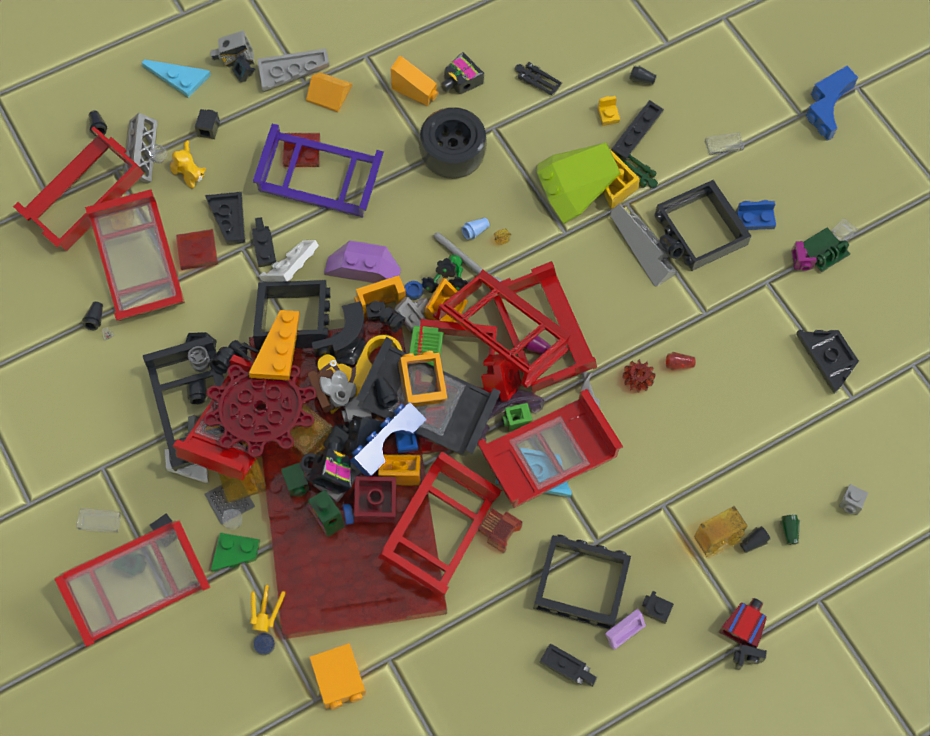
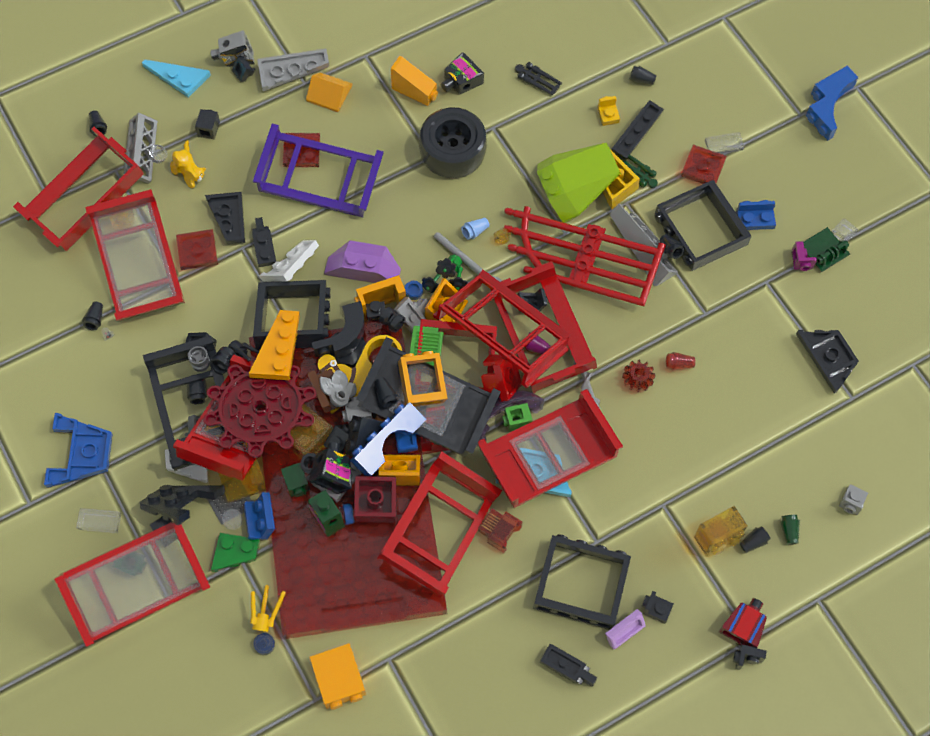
(88, 451): none -> blue wing
(170, 499): none -> black wing
(259, 517): none -> blue bracket
(537, 300): none -> black bracket
(586, 256): none -> red piece
(703, 165): none -> clear red plate

